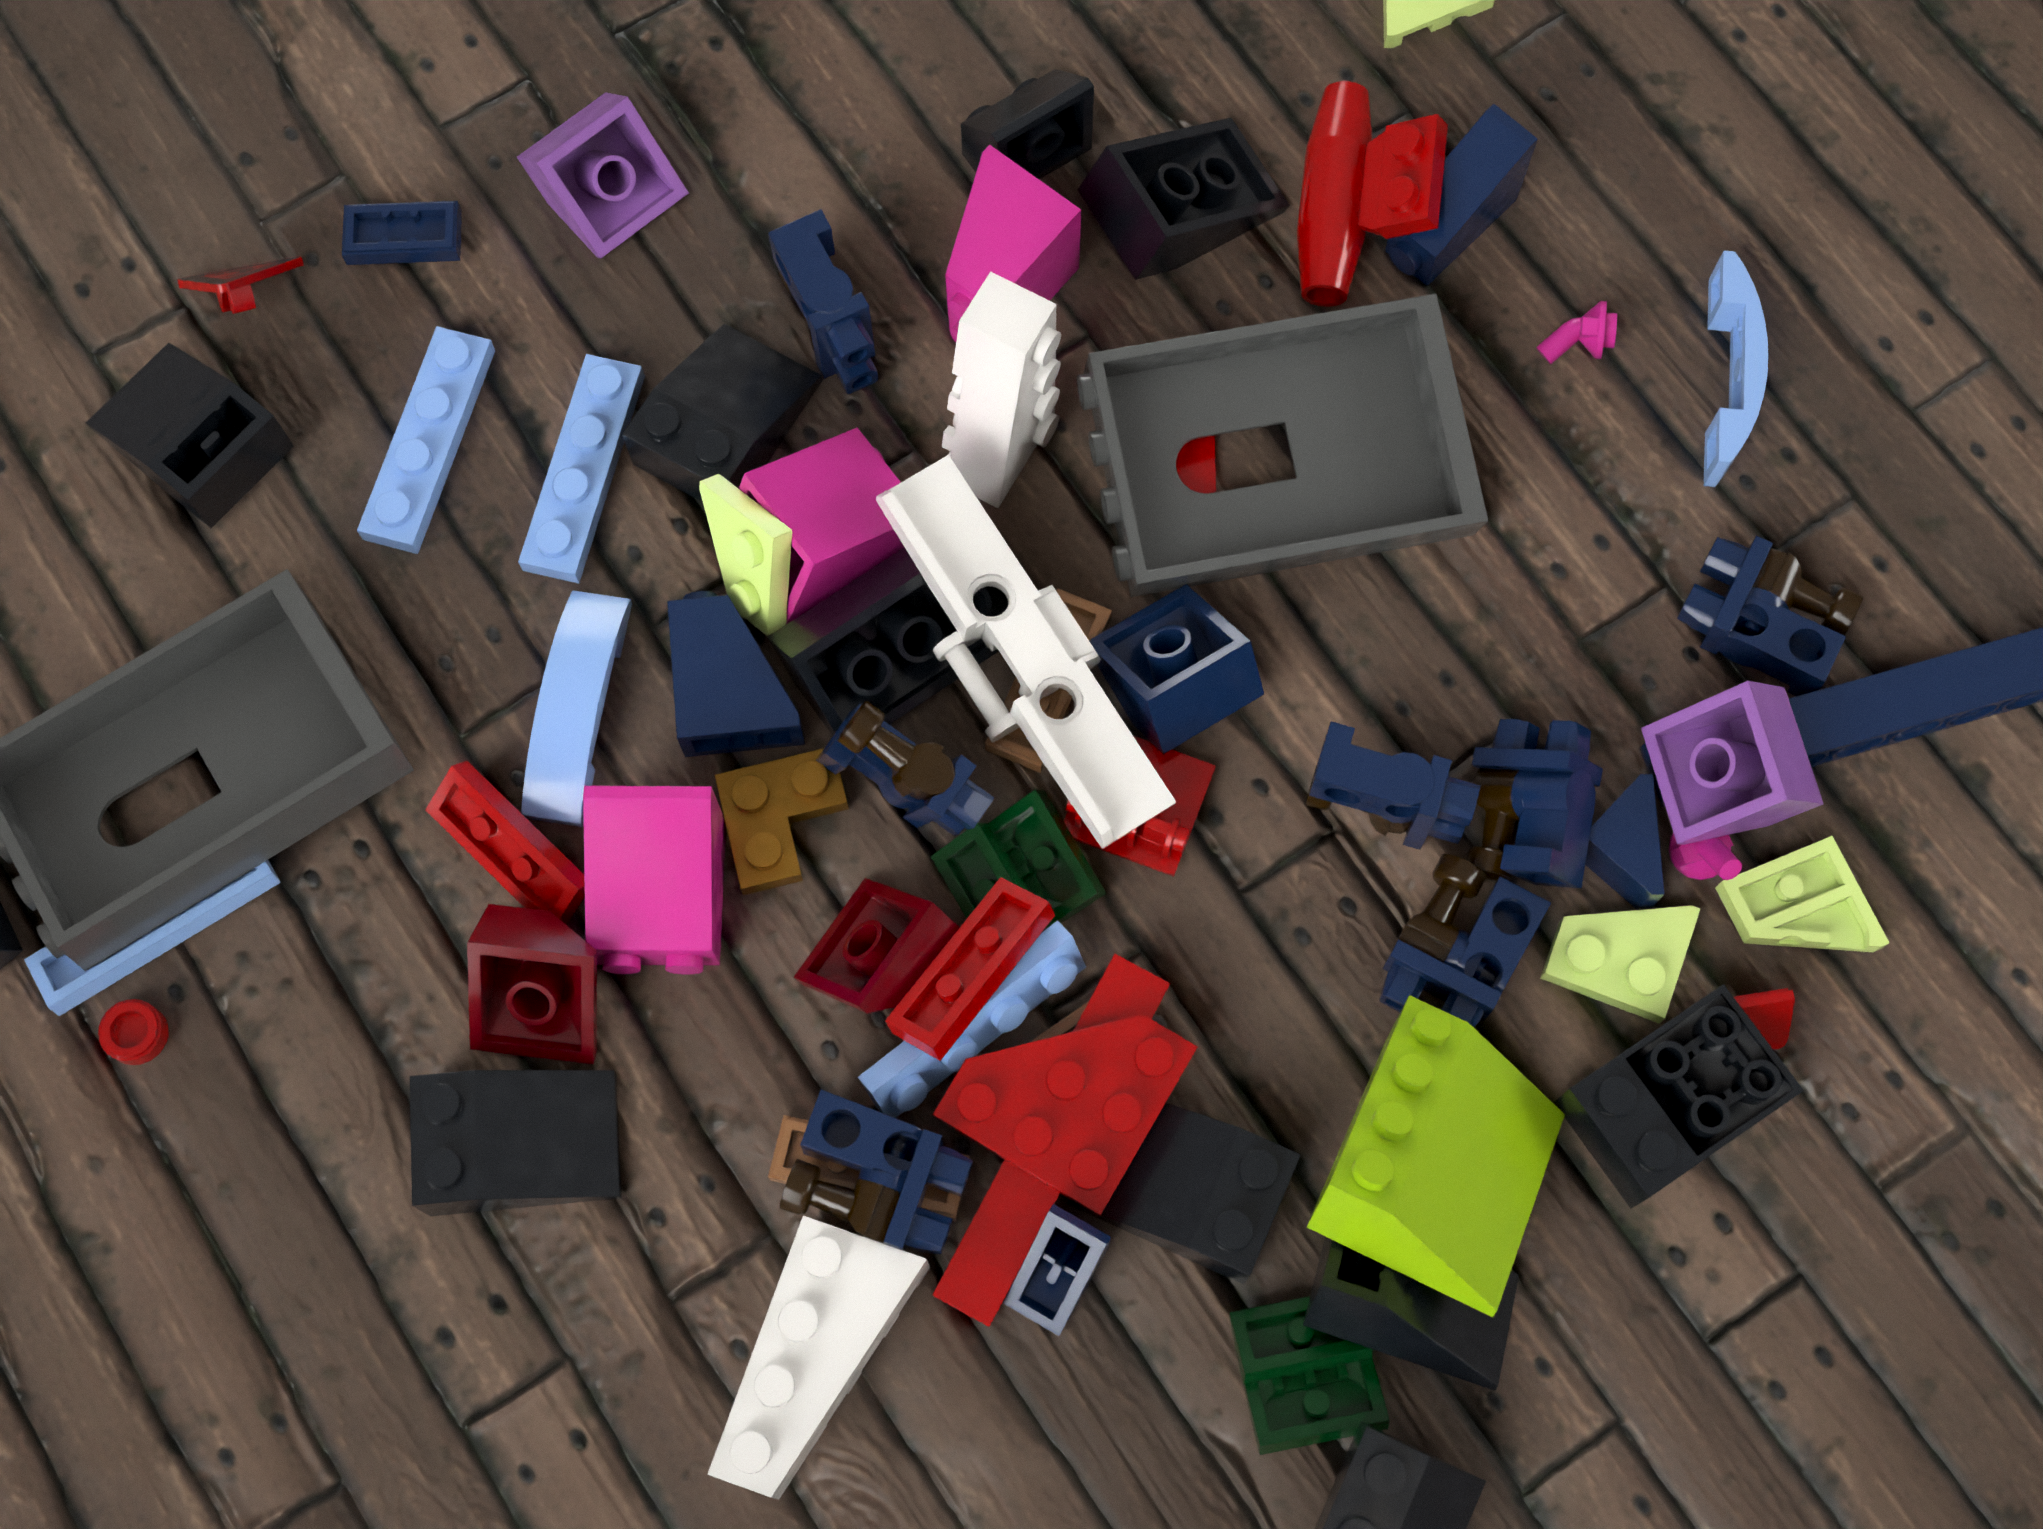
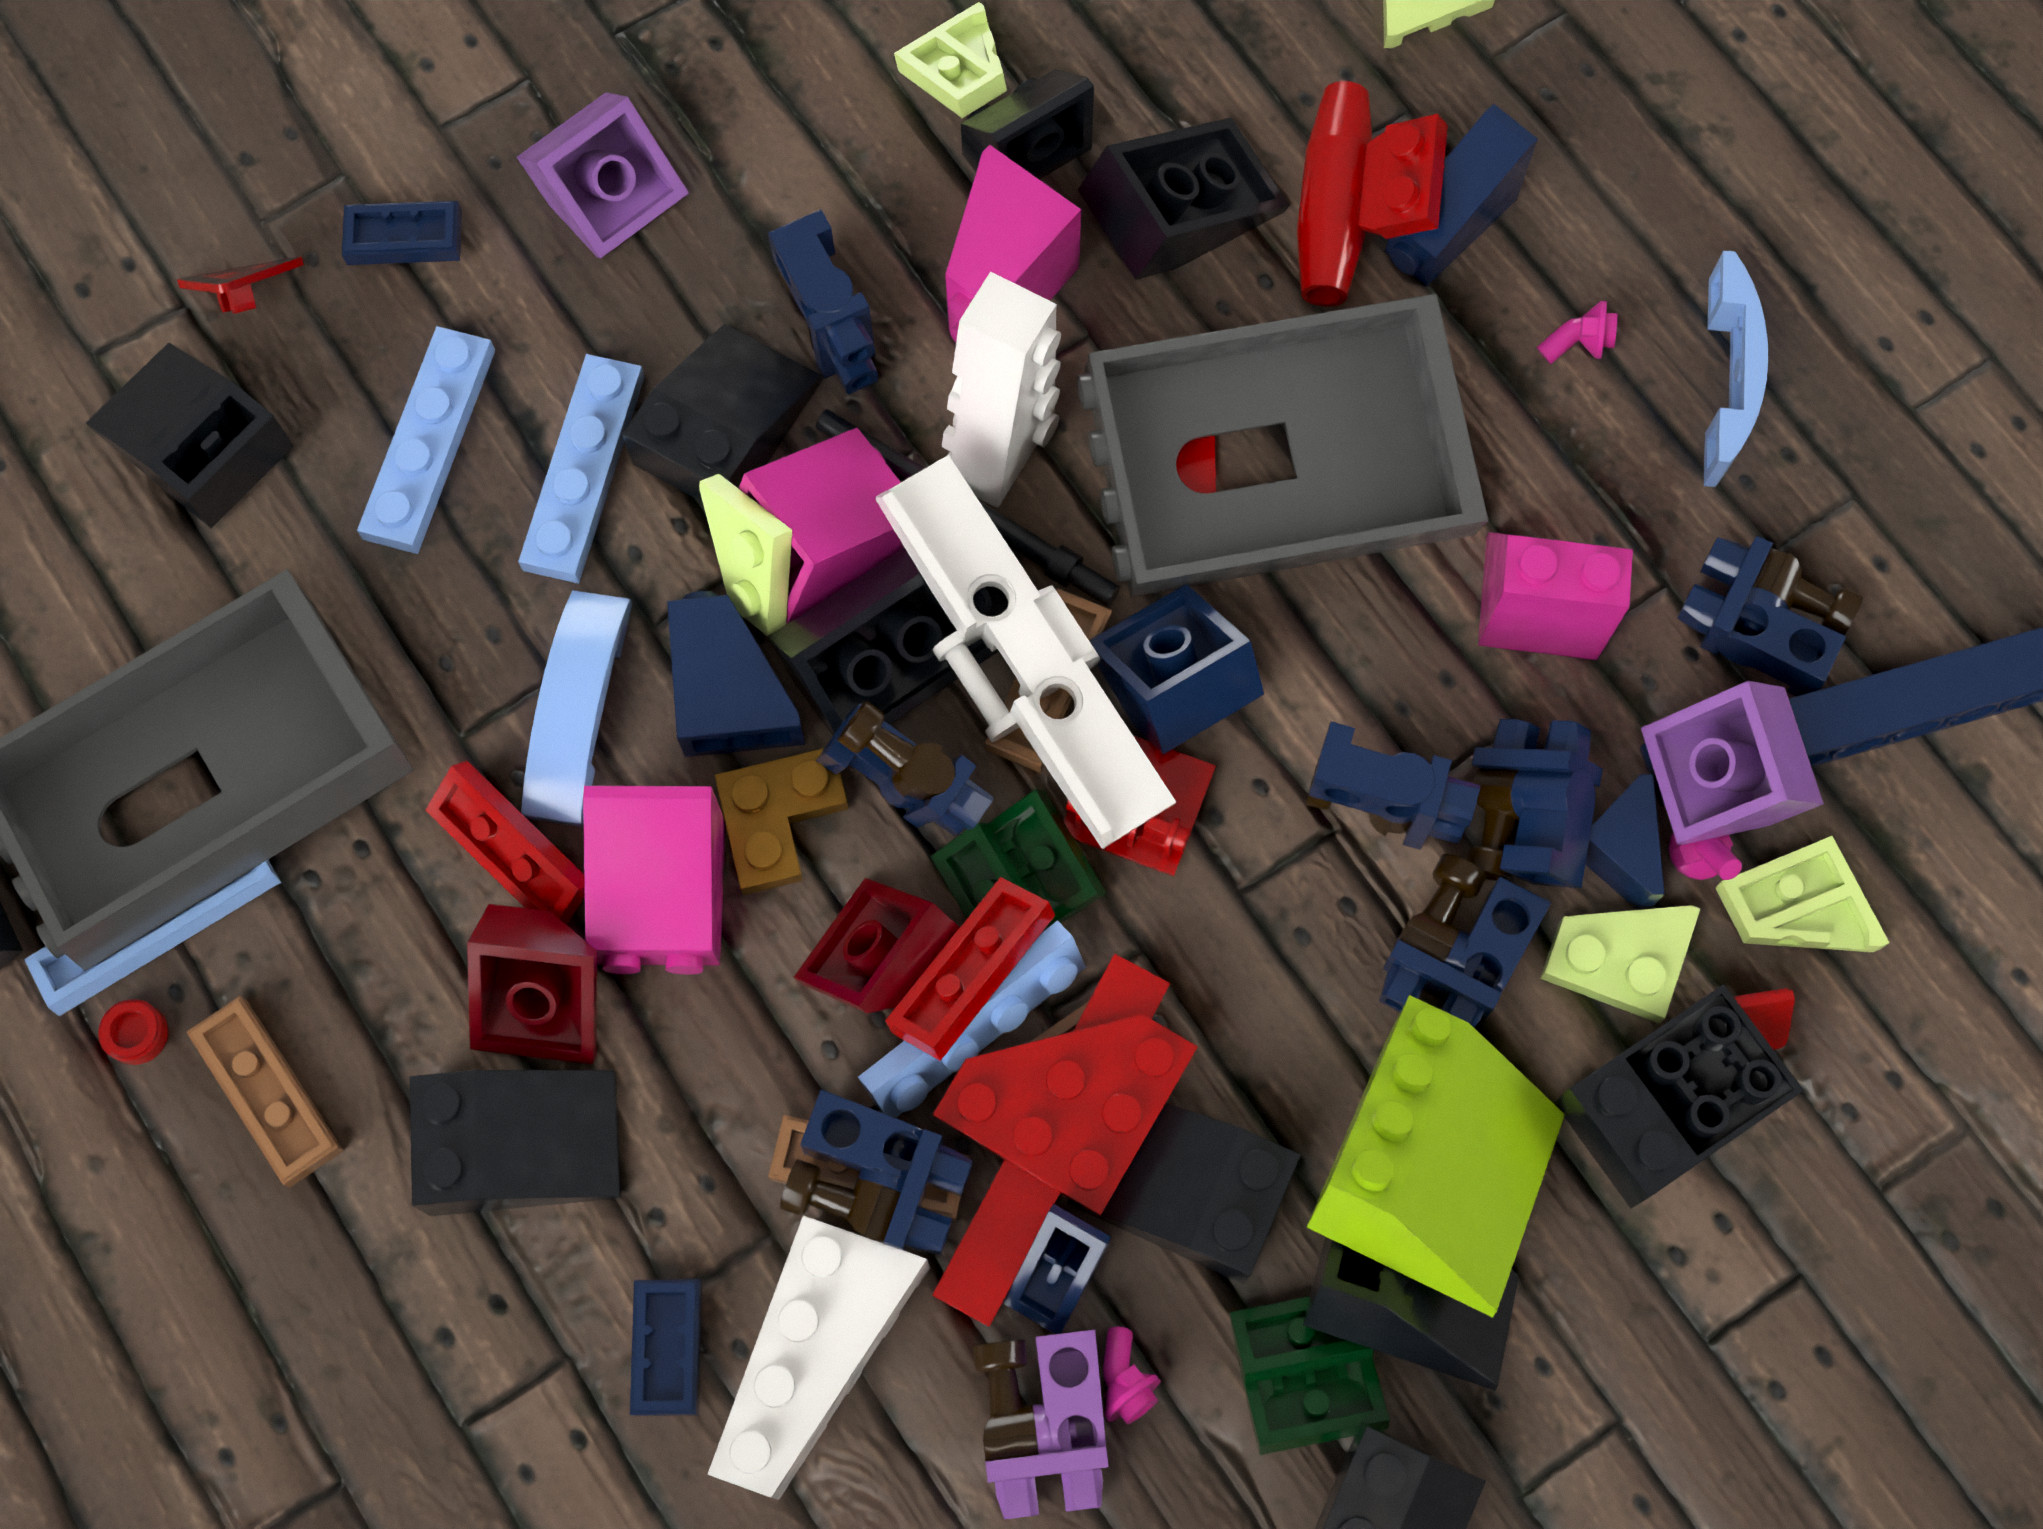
(265, 1091): none -> medium nougat tile
(666, 1347): none -> dark blue plate
(956, 62): none -> yellowish green wing
(1050, 1437): none -> medium lavender hips
(1059, 563): none -> black bar
(1128, 1389): none -> dark pink plate
(1552, 595): none -> dark pink slope

